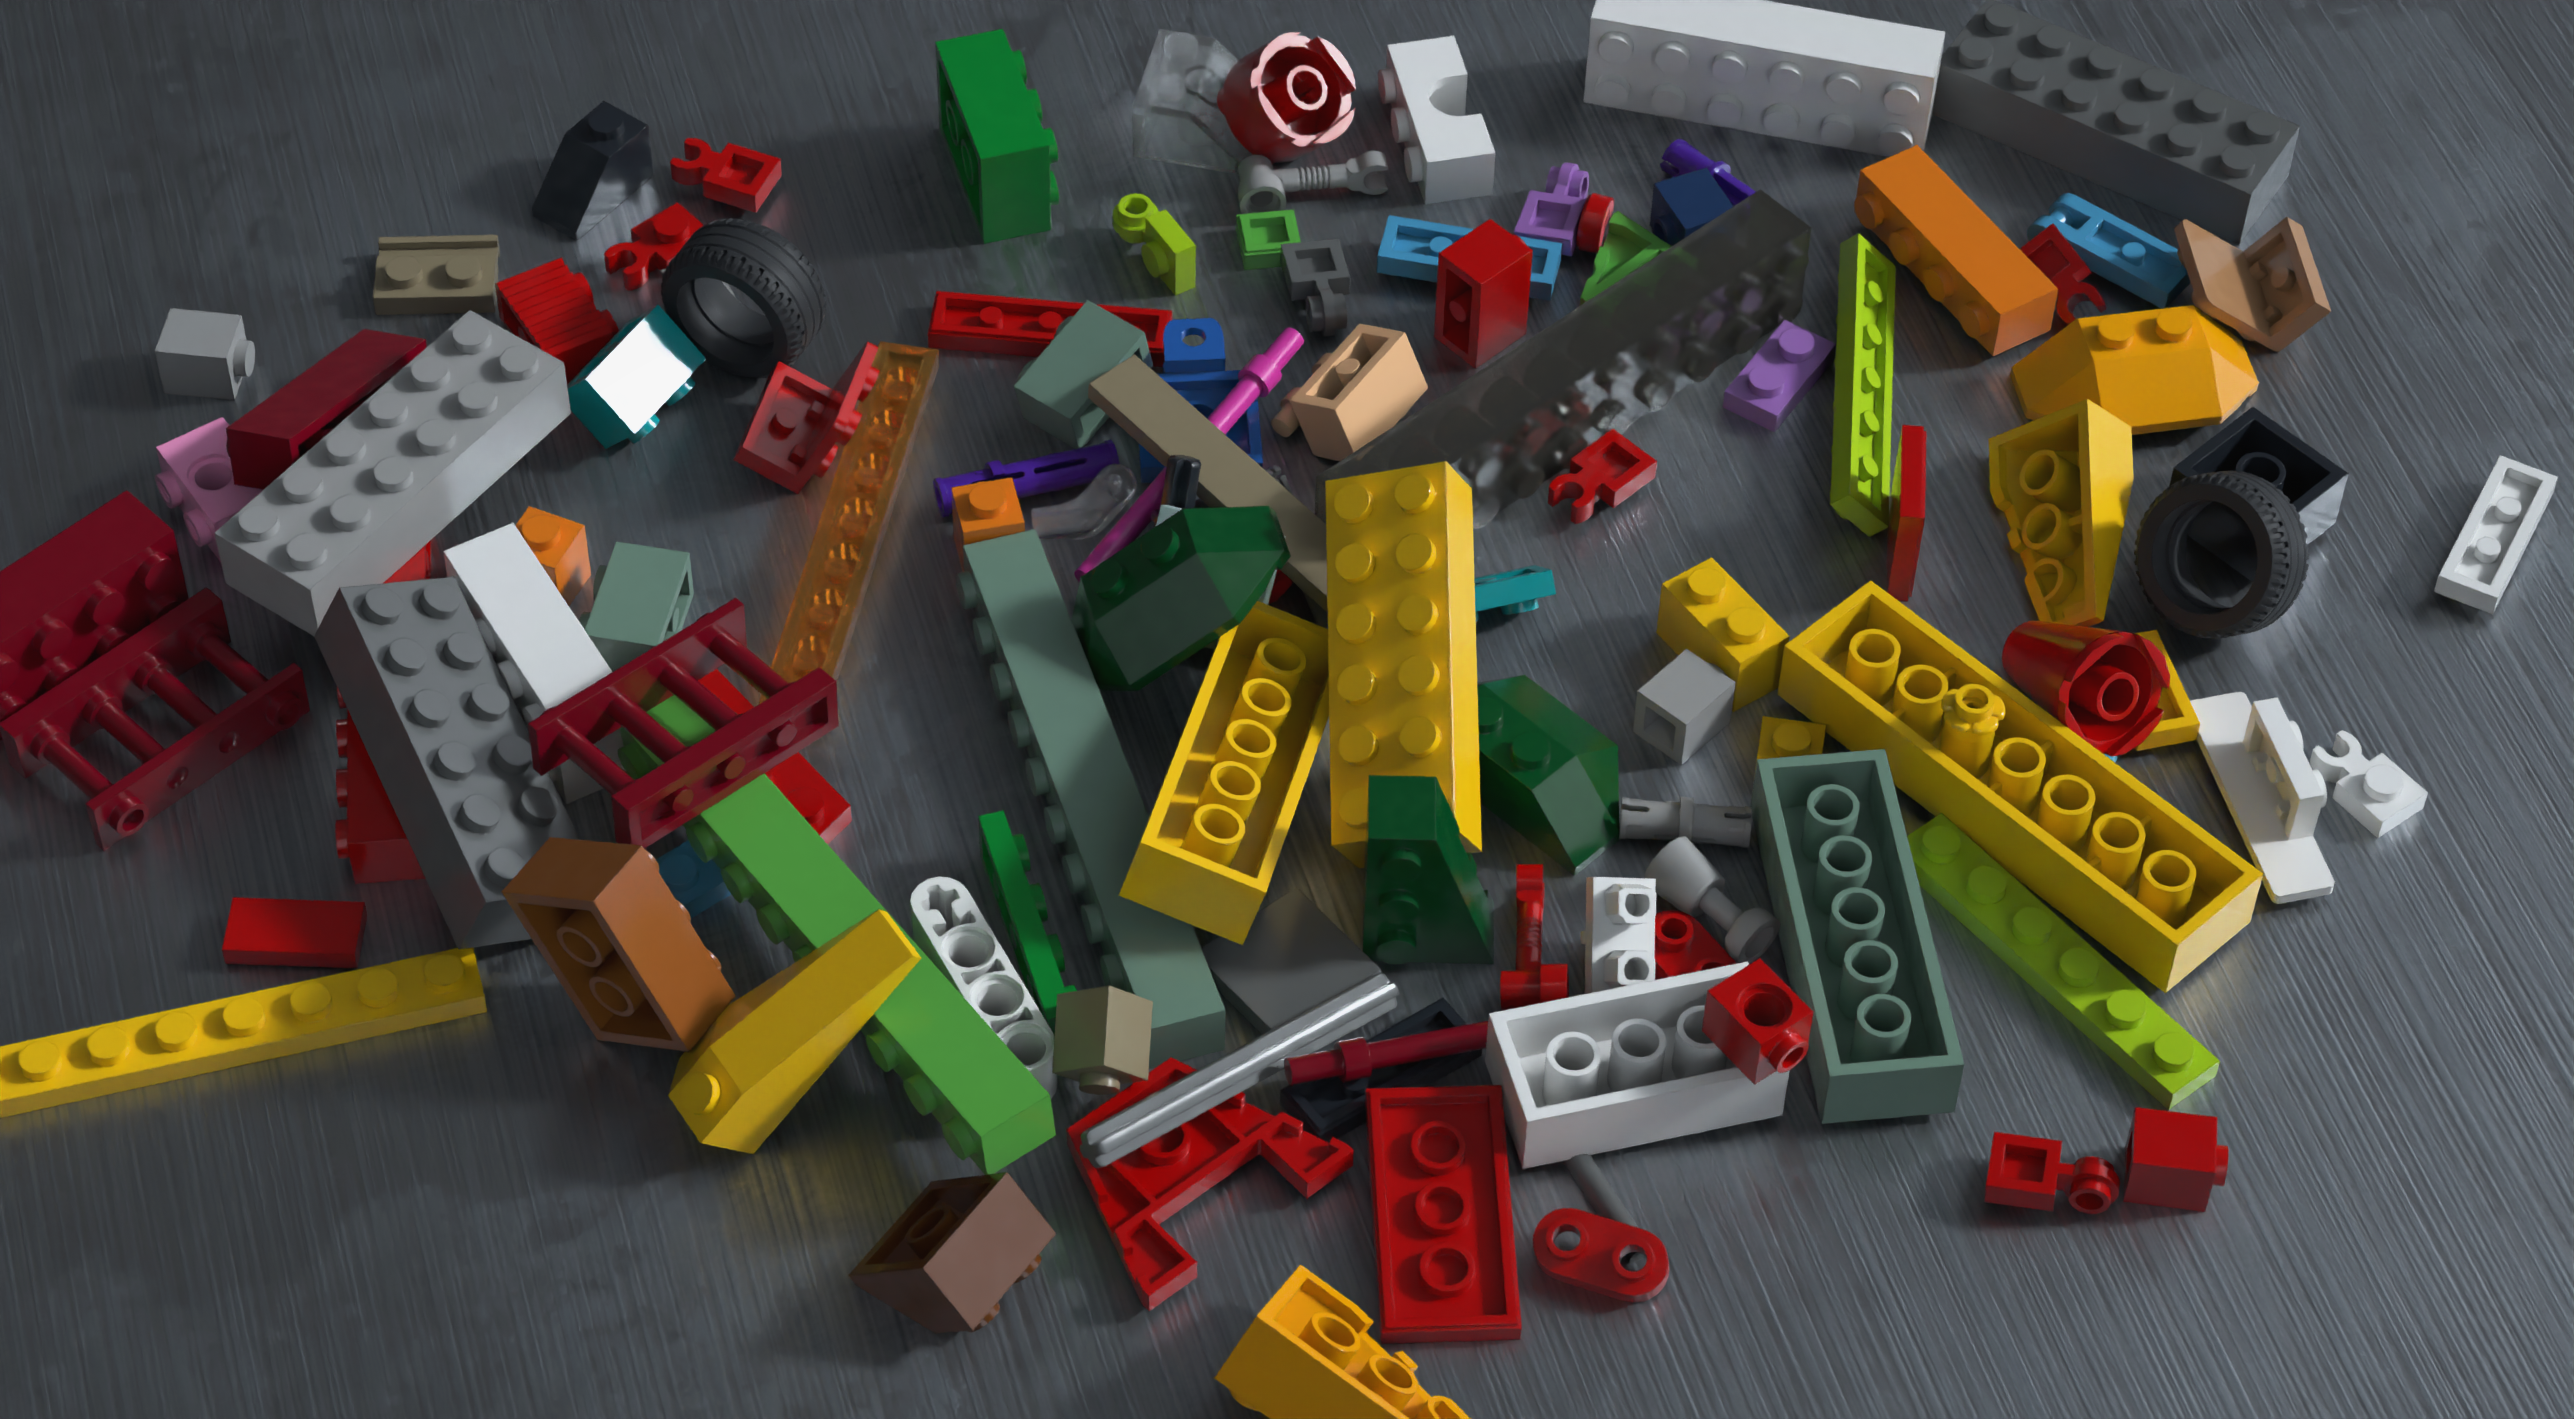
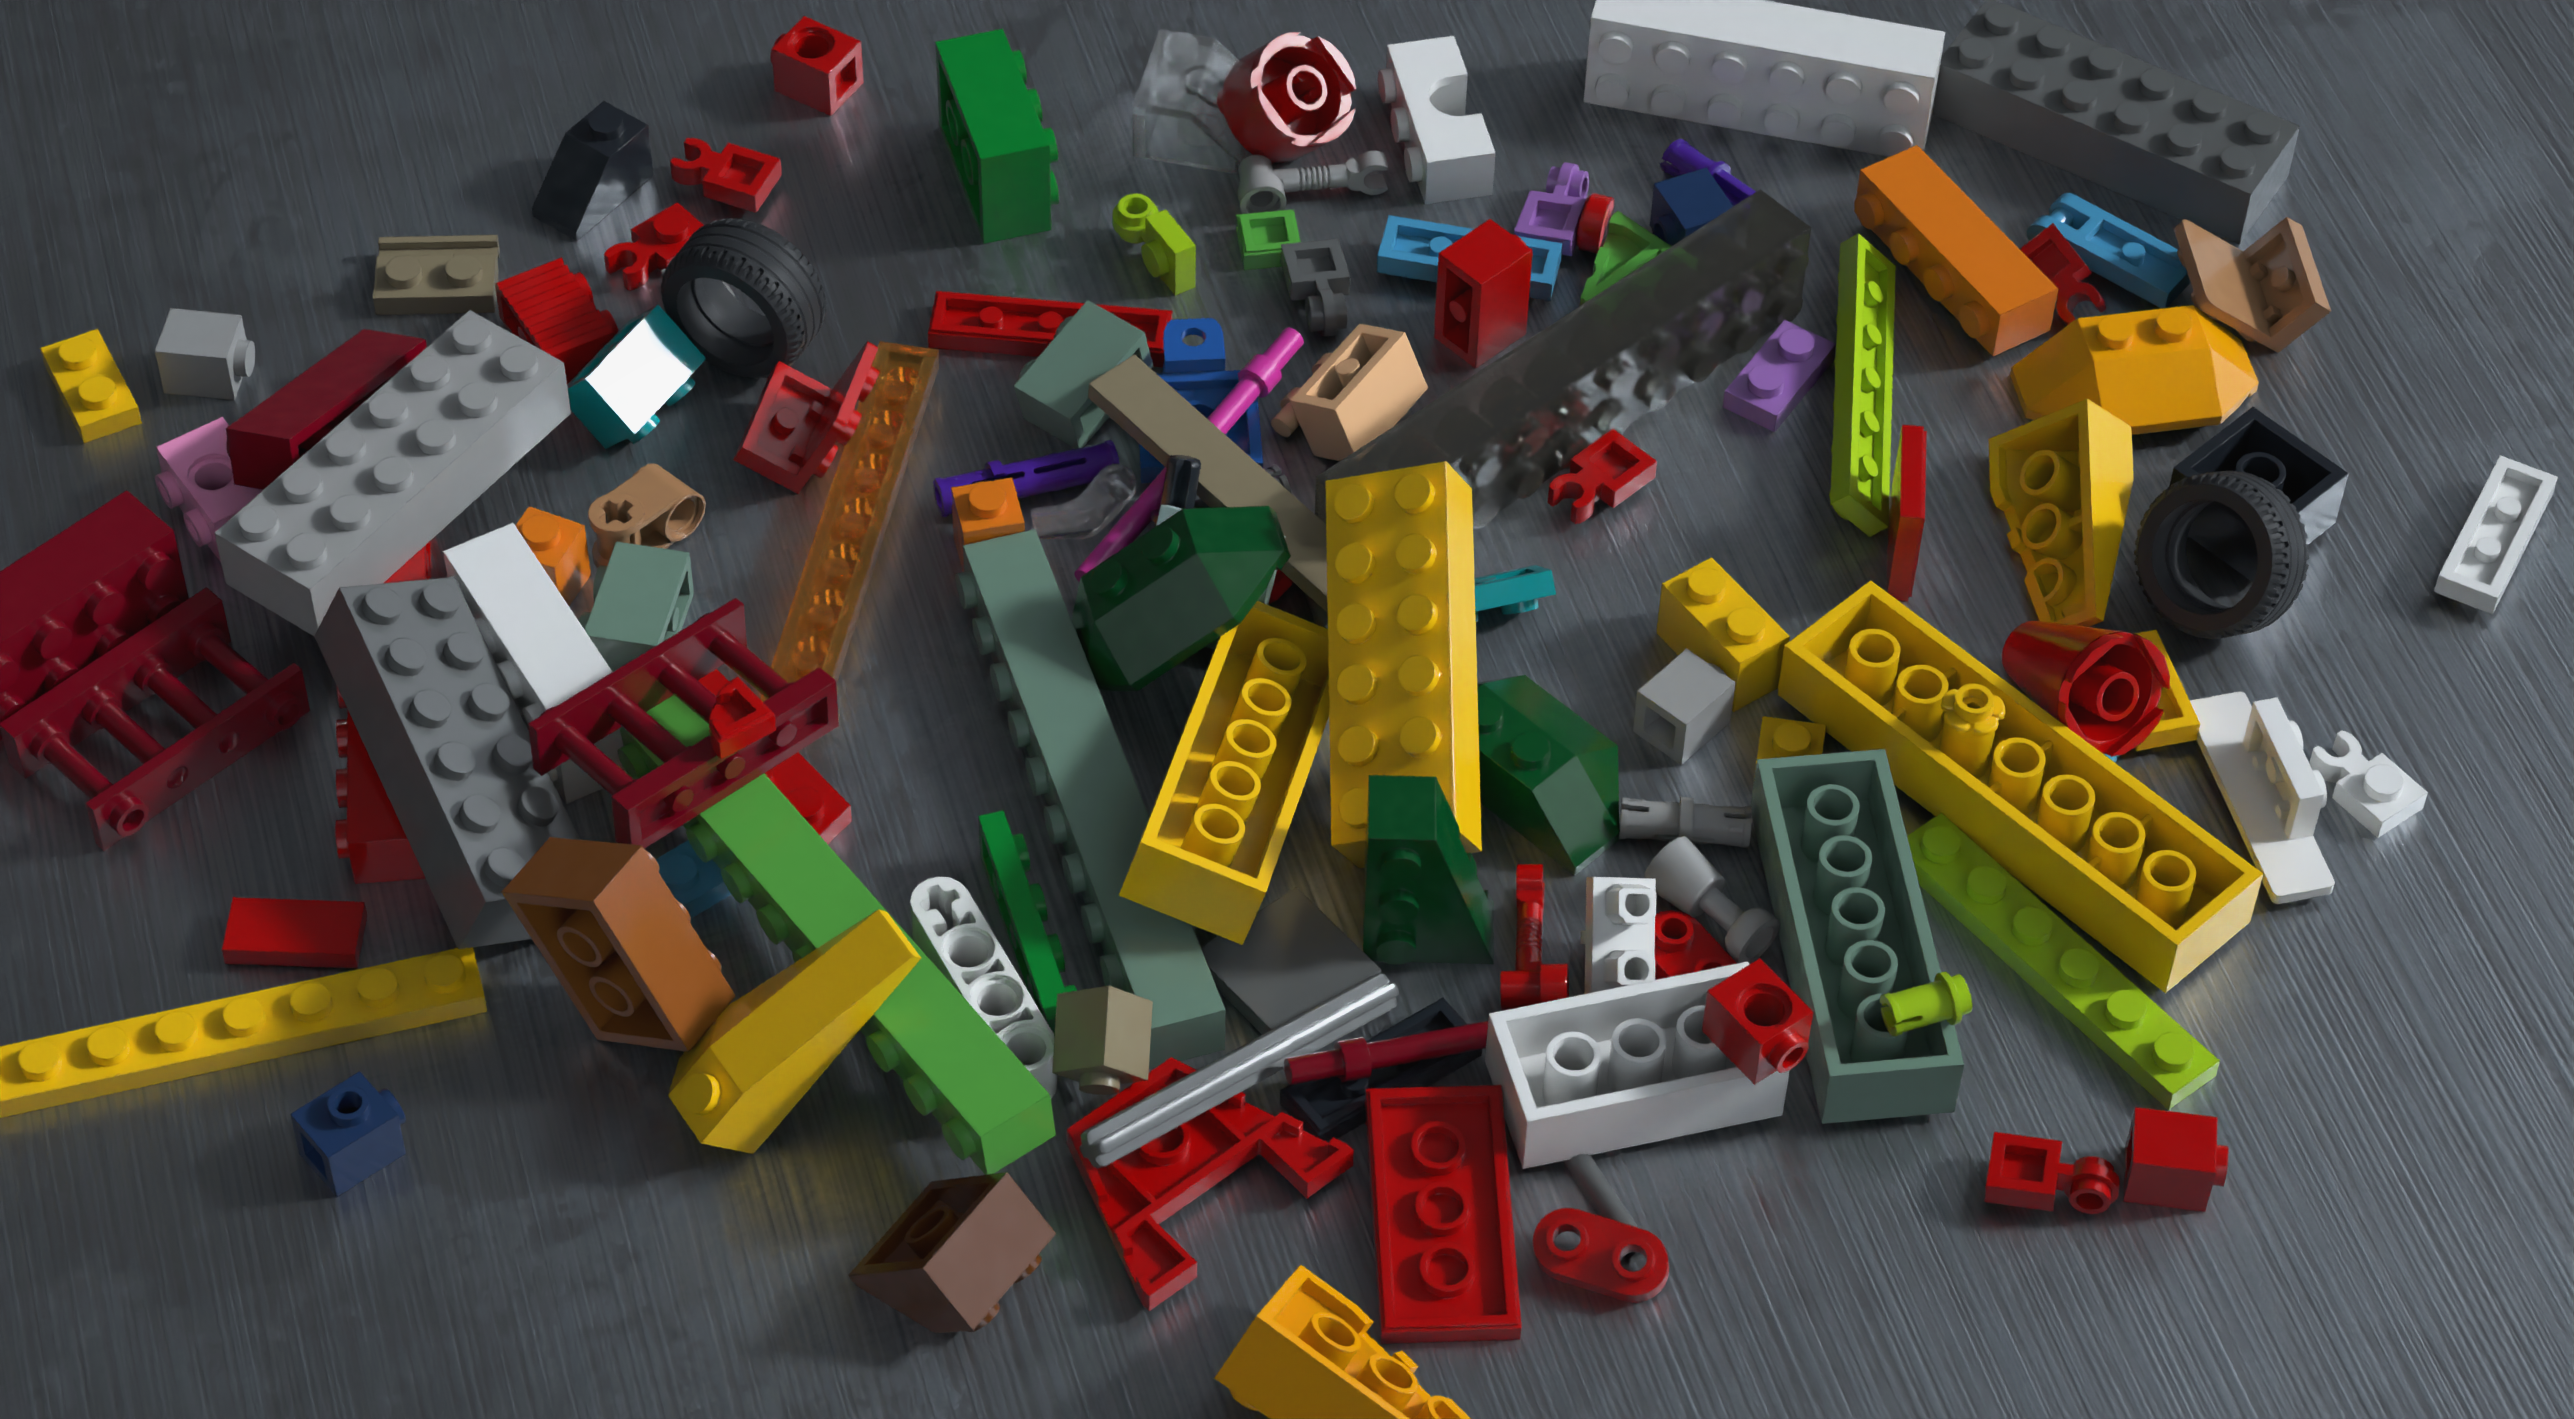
(90, 385): none -> yellow plate
(349, 1132): none -> dark blue brick
(645, 511): none -> medium nougat piece
(738, 719): none -> red tile
(817, 65): none -> red brick
(1927, 1004): none -> lime pin

